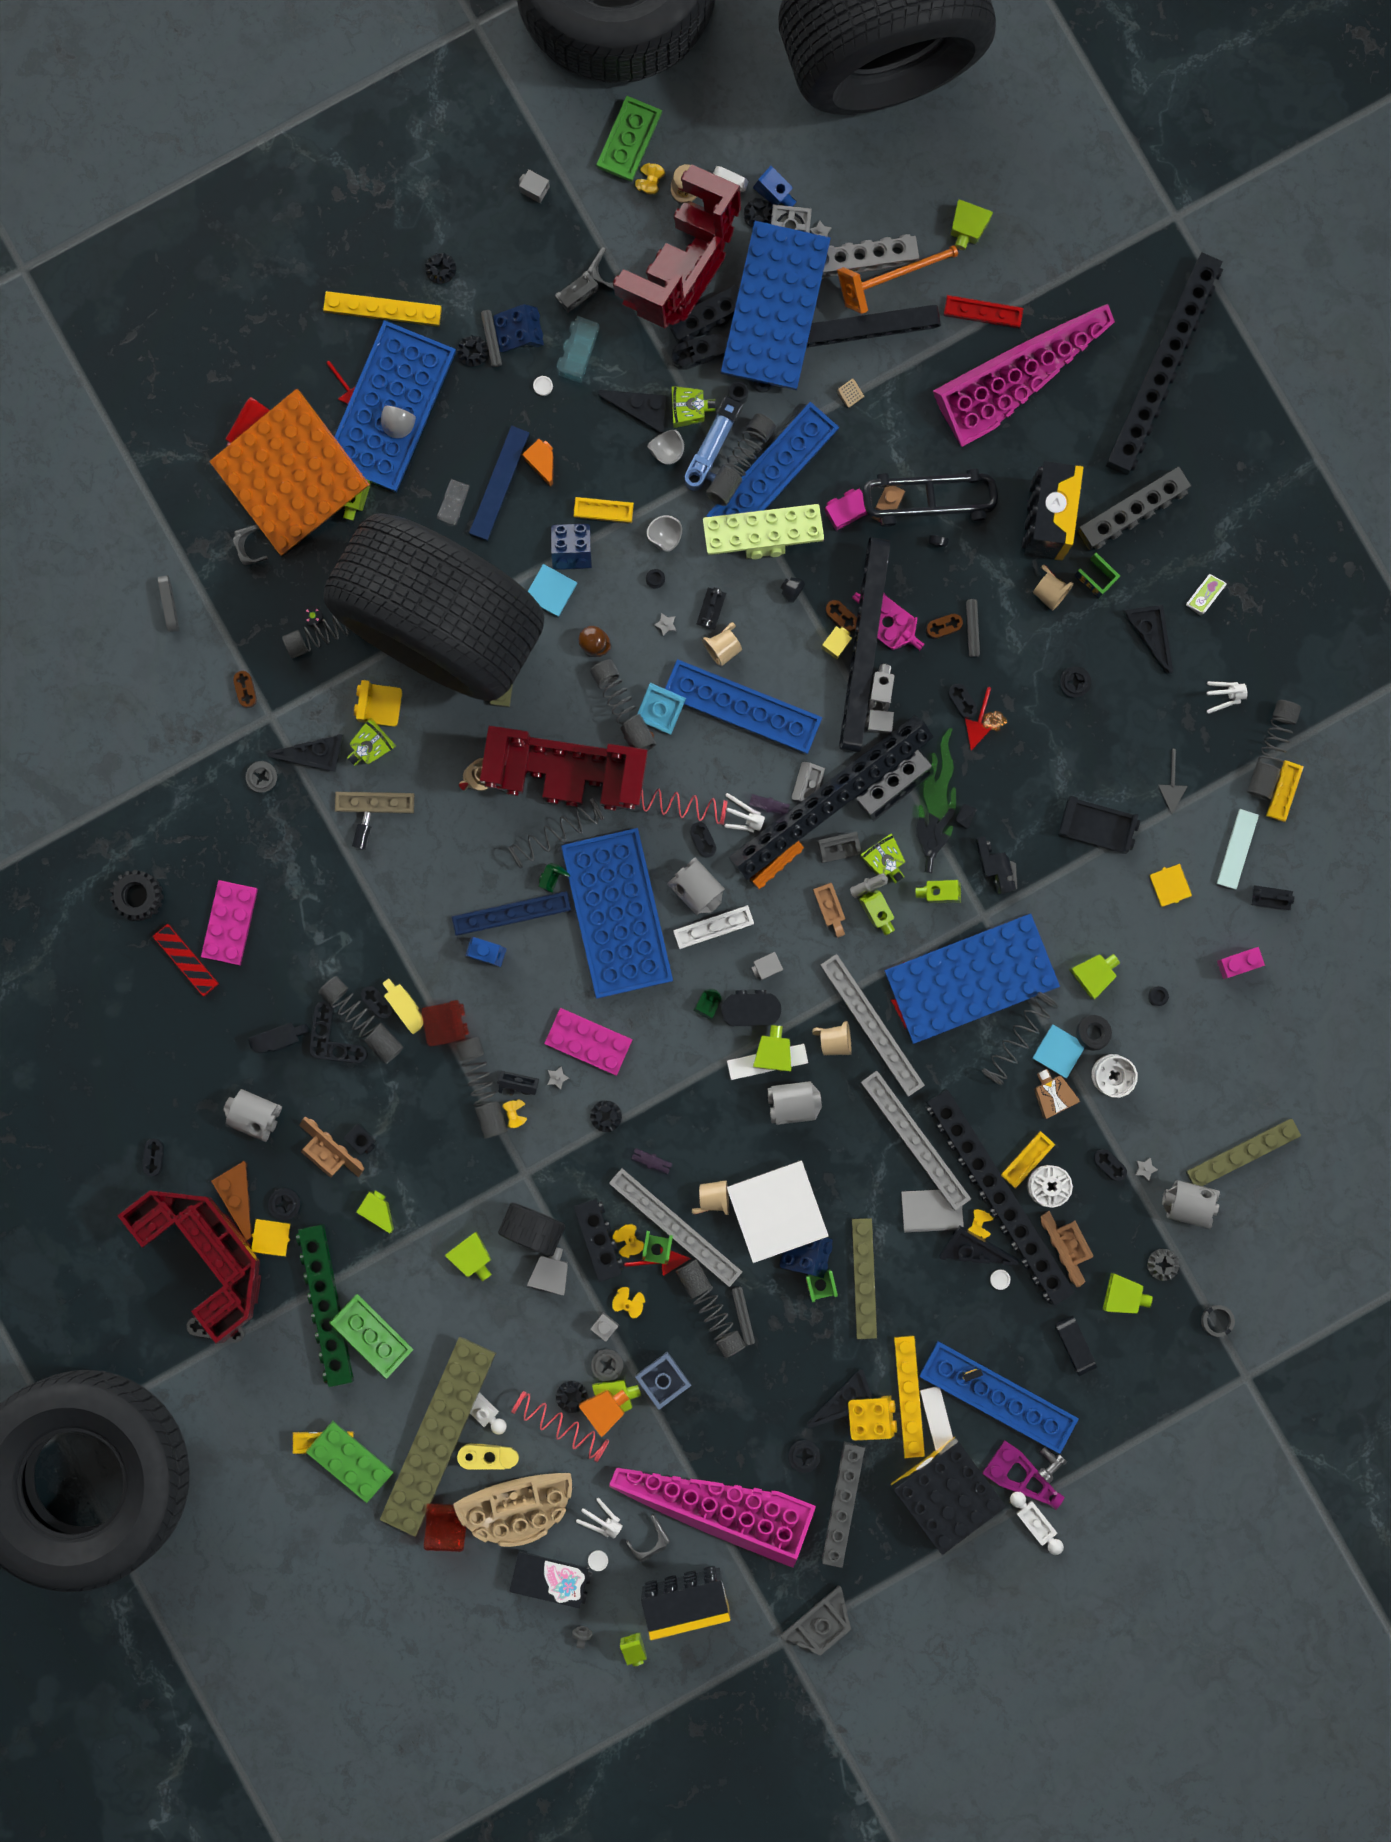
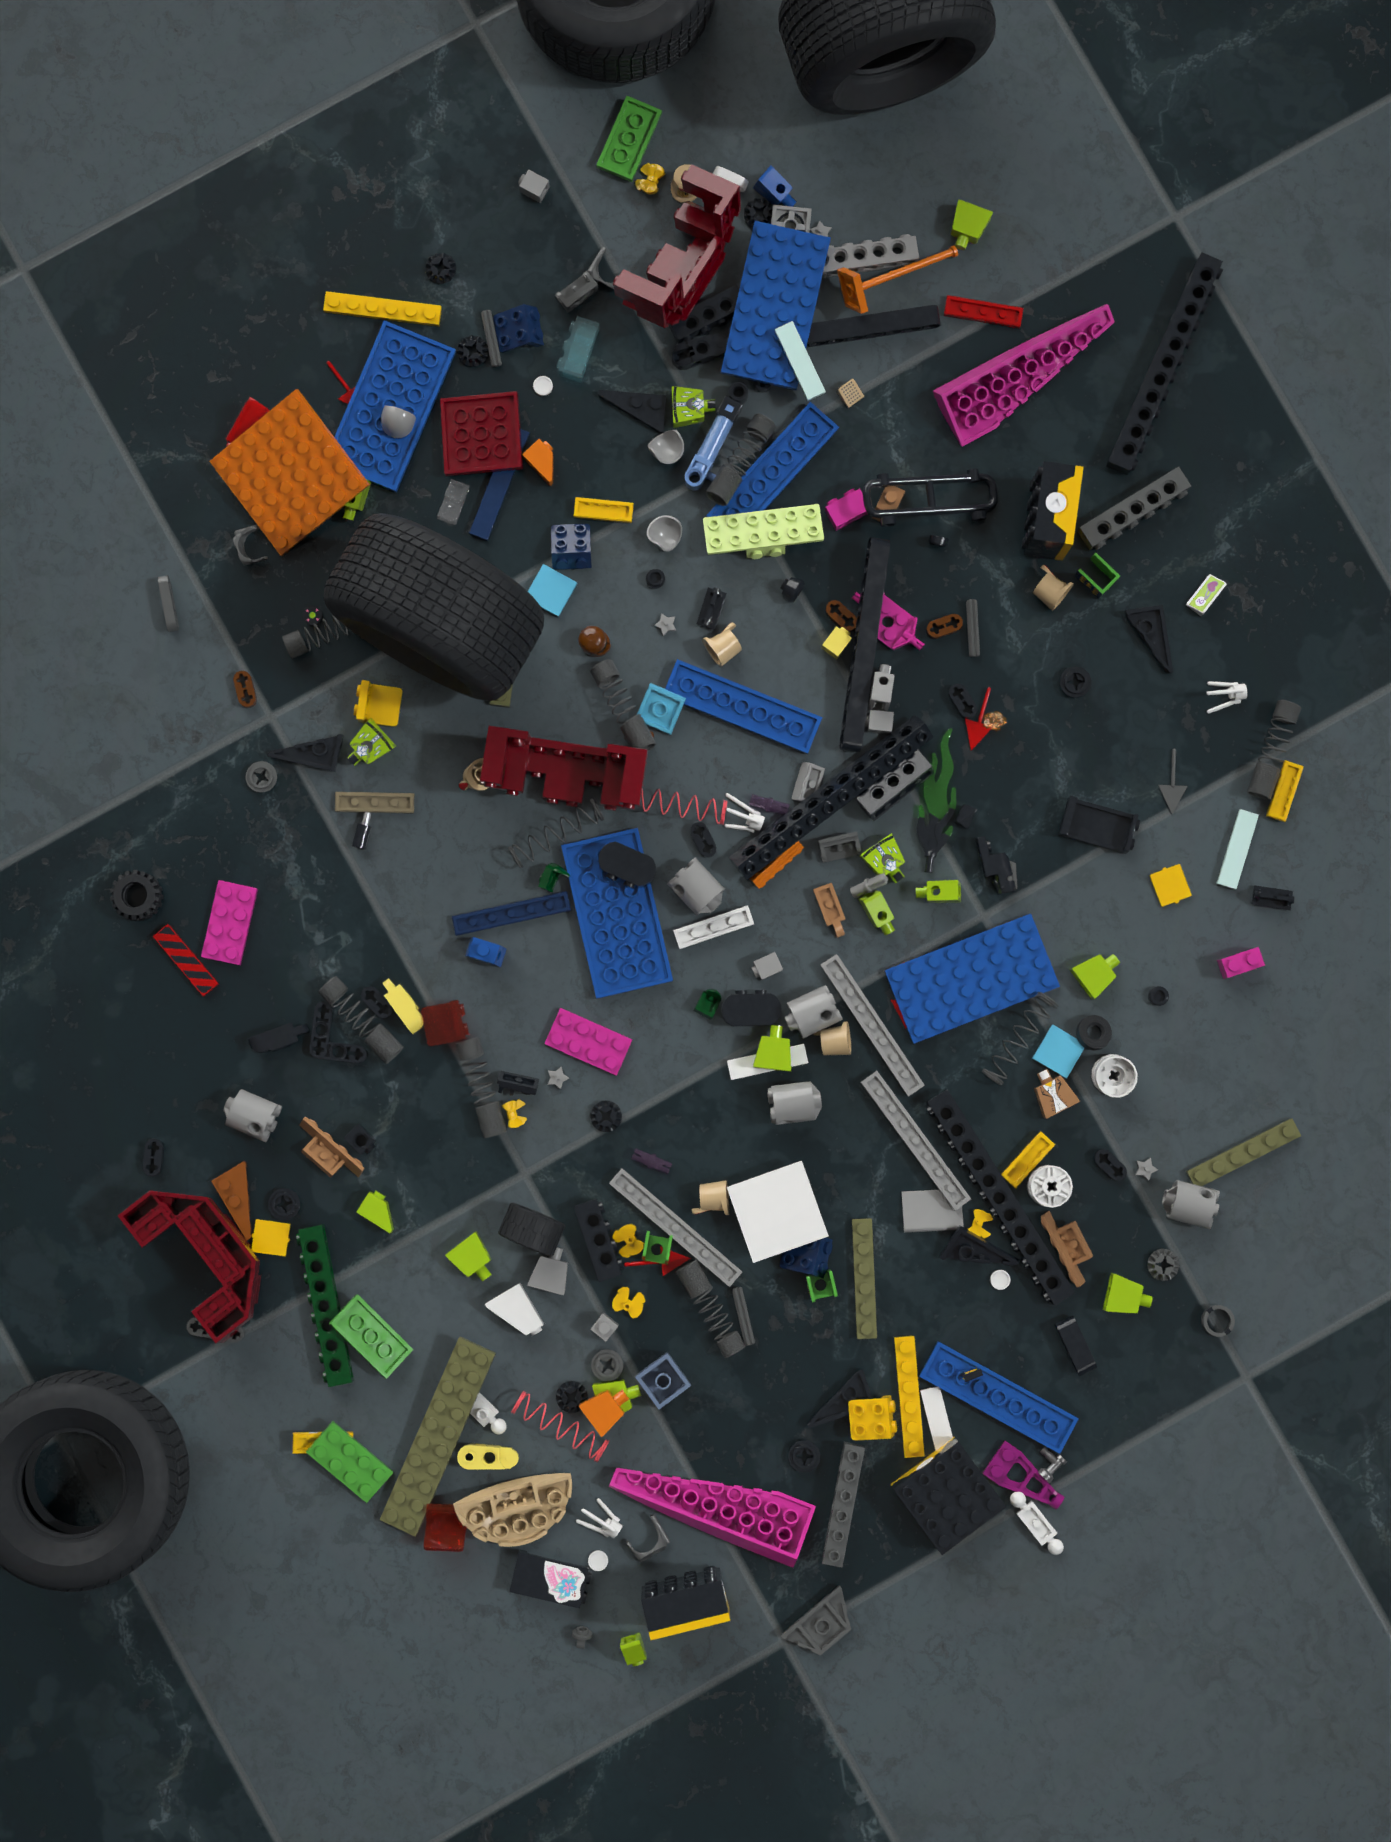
(481, 433): none -> dark red plate
(517, 1310): none -> white slope
(627, 865): none -> black brick
(800, 361): none -> light aqua tile
(812, 1012): none -> light grey cylinder

